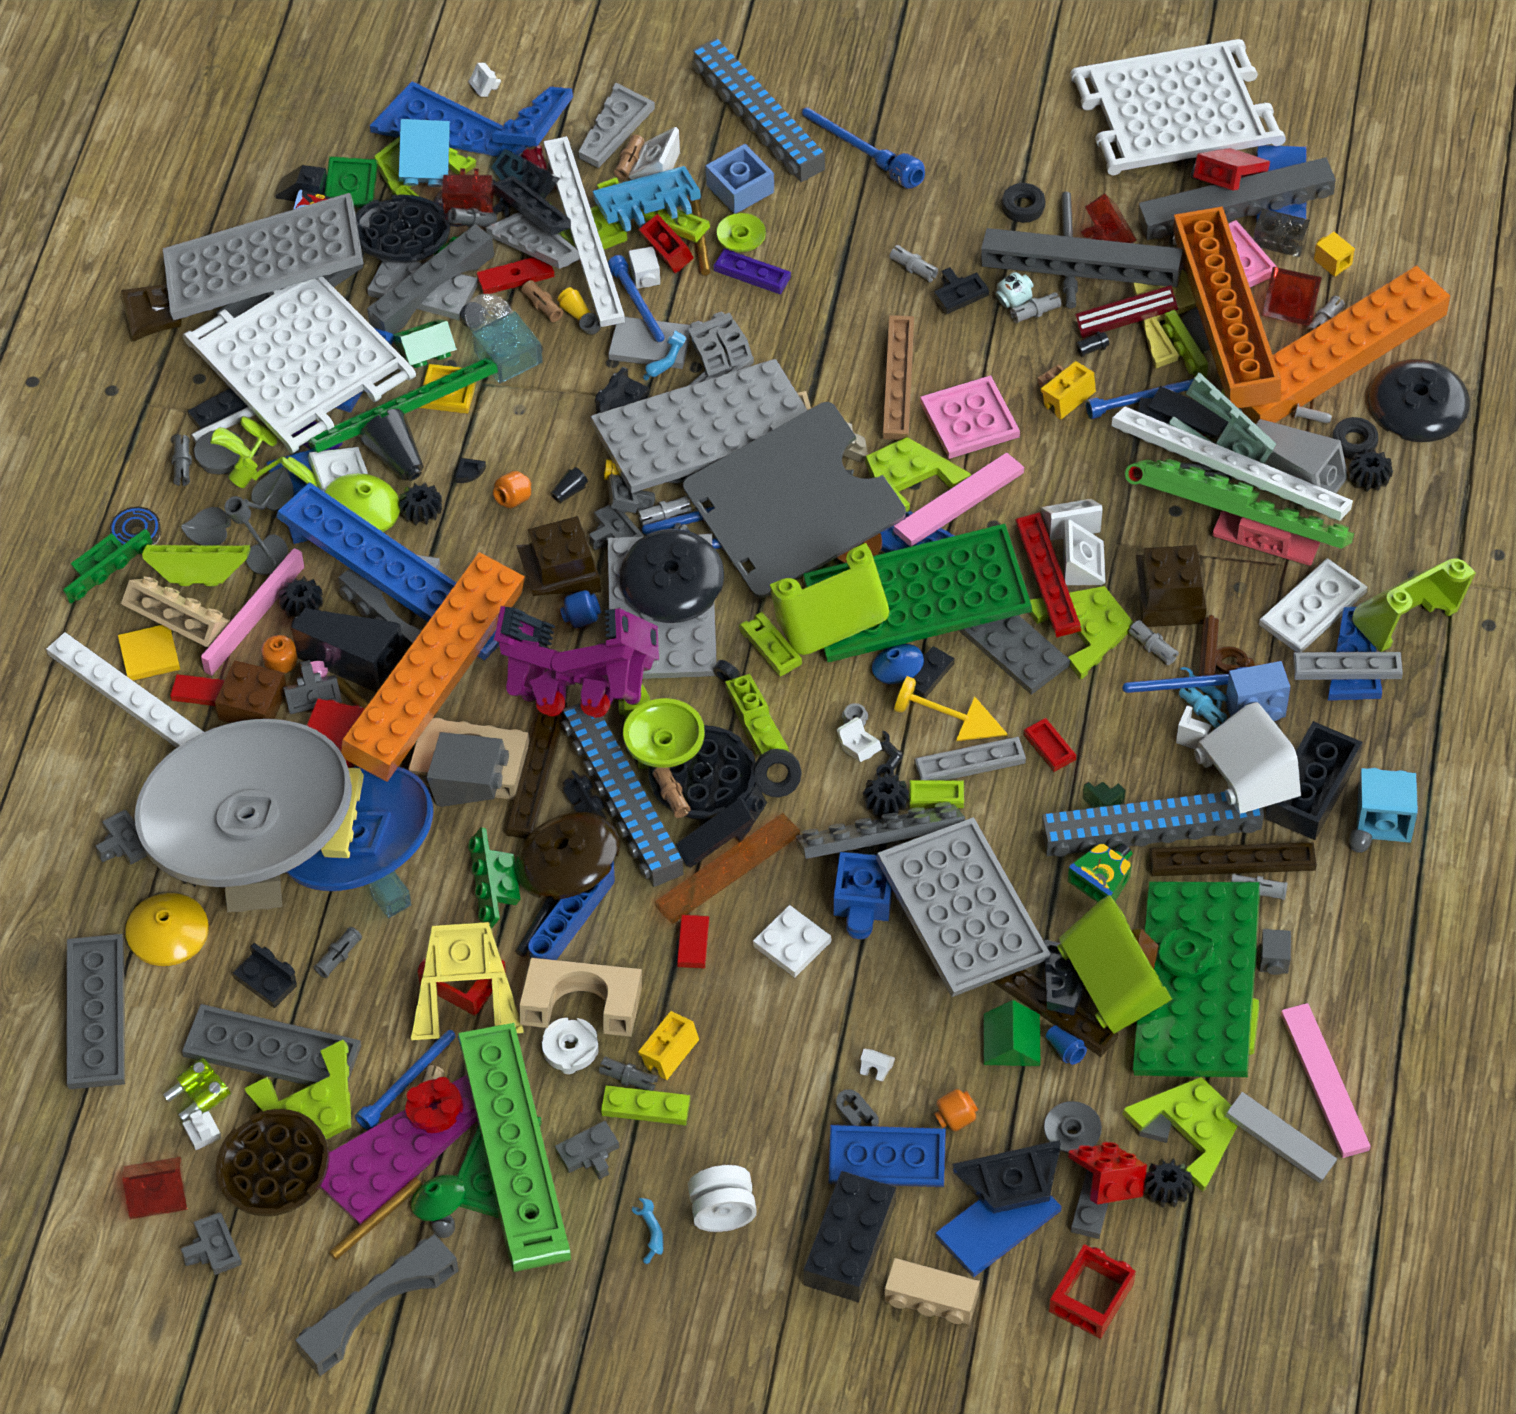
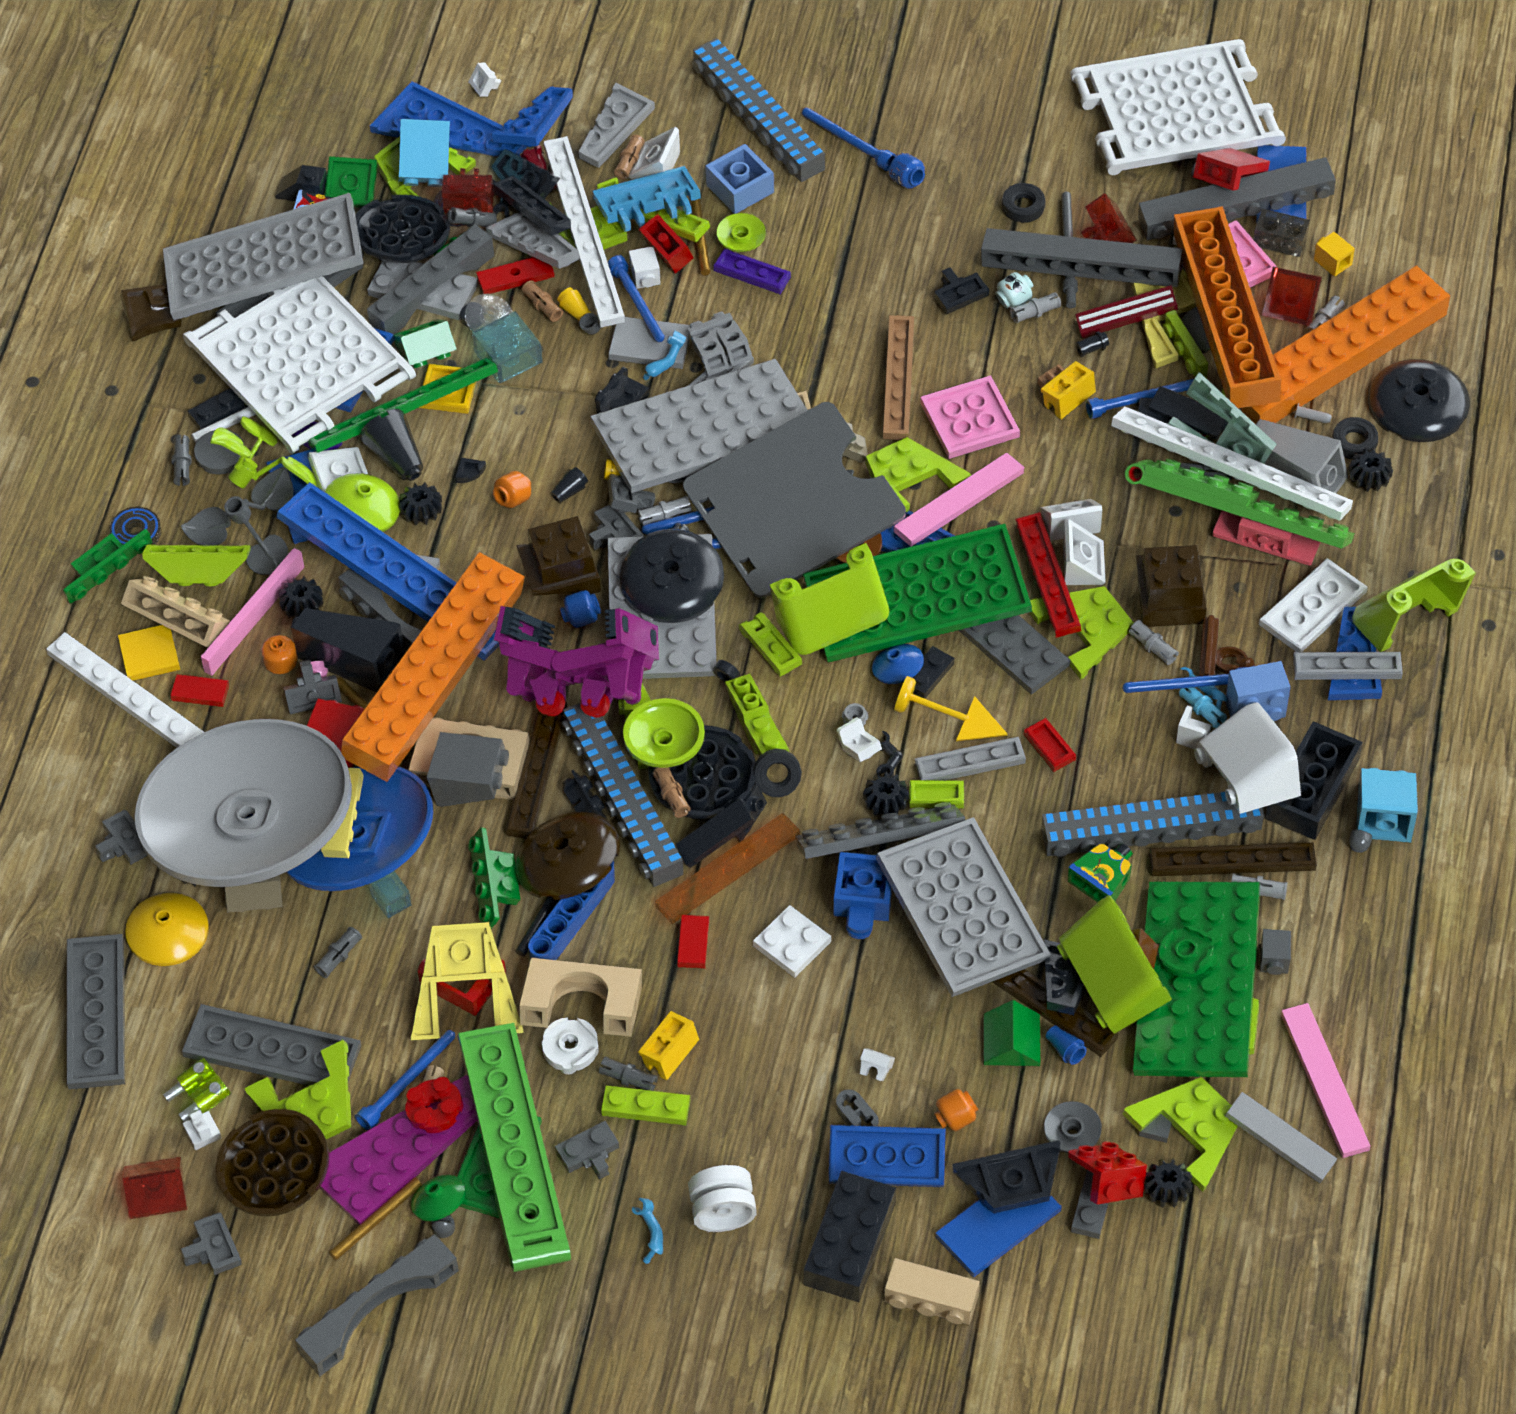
(250, 693): reddish brown brick -> none
(266, 976): black bracket -> none
(914, 263): light grey pin -> none
(1080, 1314): red window -> none
(1103, 795): clear green panel -> none

